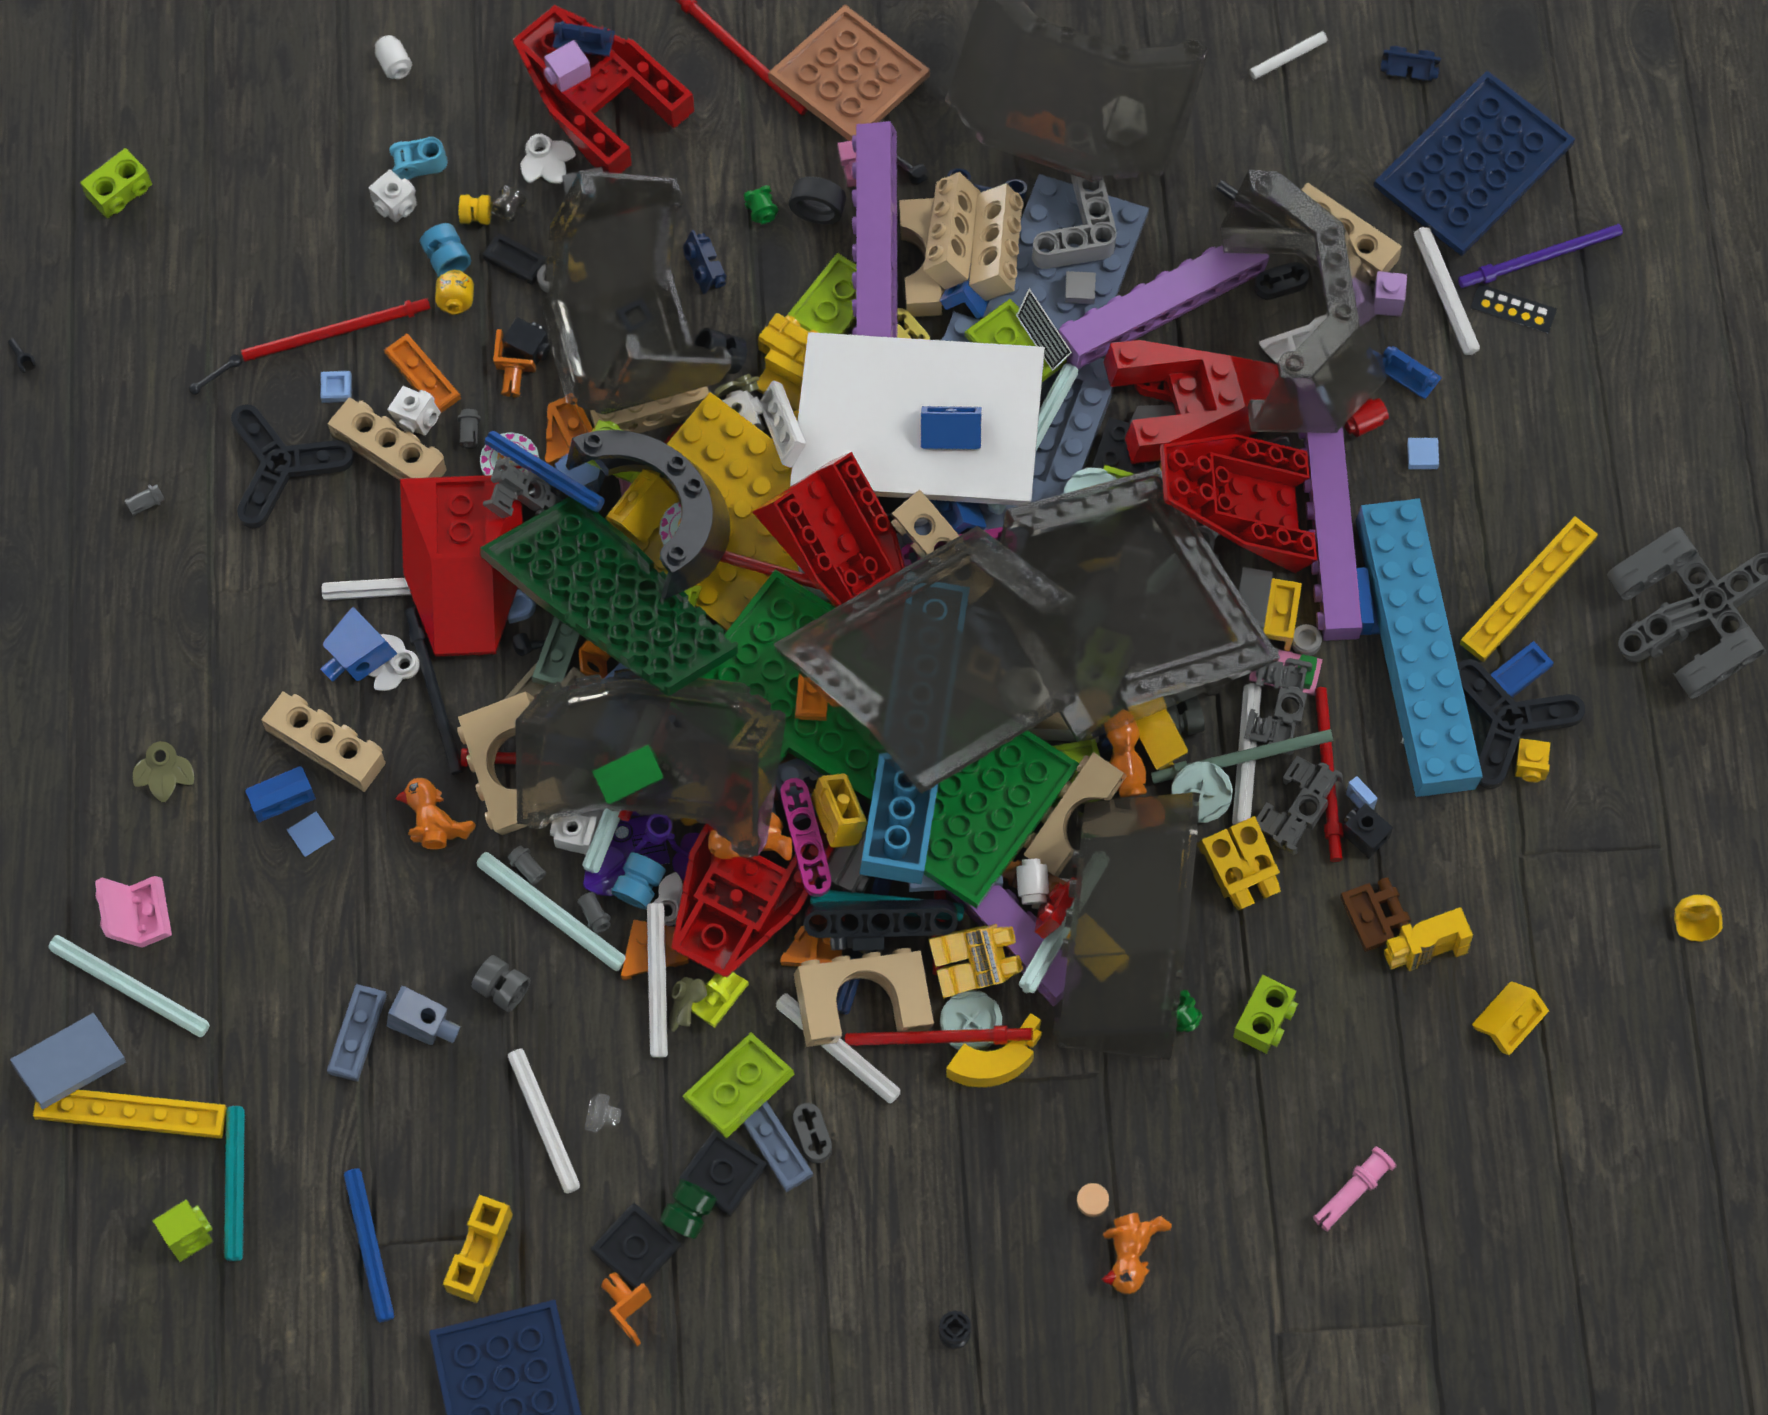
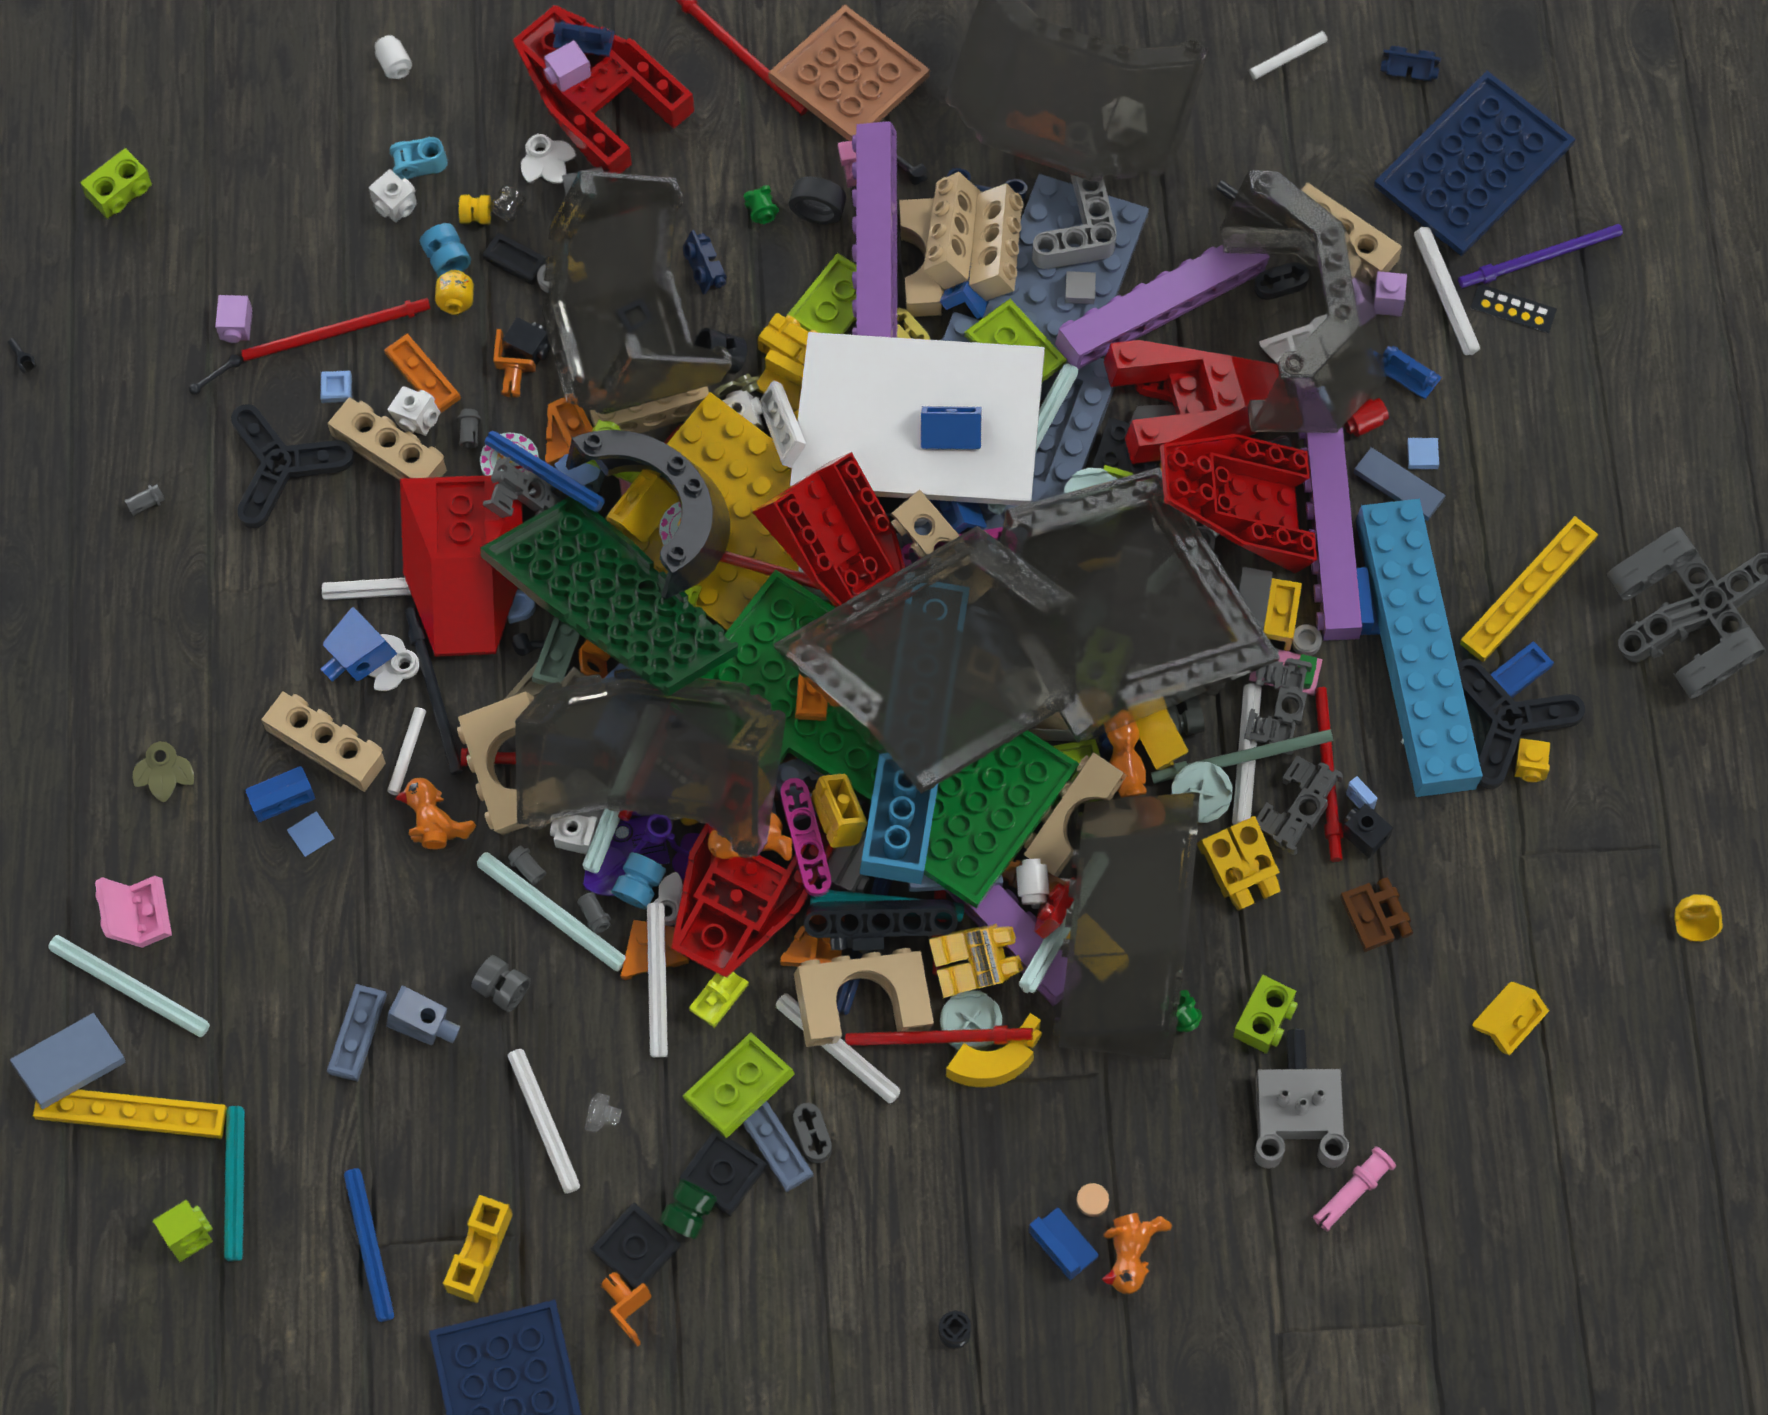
(233, 318): none -> lavender brick
(406, 751): none -> white bar
(628, 774): green panel -> none
(684, 995): olive plate -> none
(1042, 331): sticker -> none
(1063, 1243): none -> blue panel
(1299, 1106): none -> light grey piece
(1398, 482): none -> sand blue tile
(1429, 939): yellow hips -> none

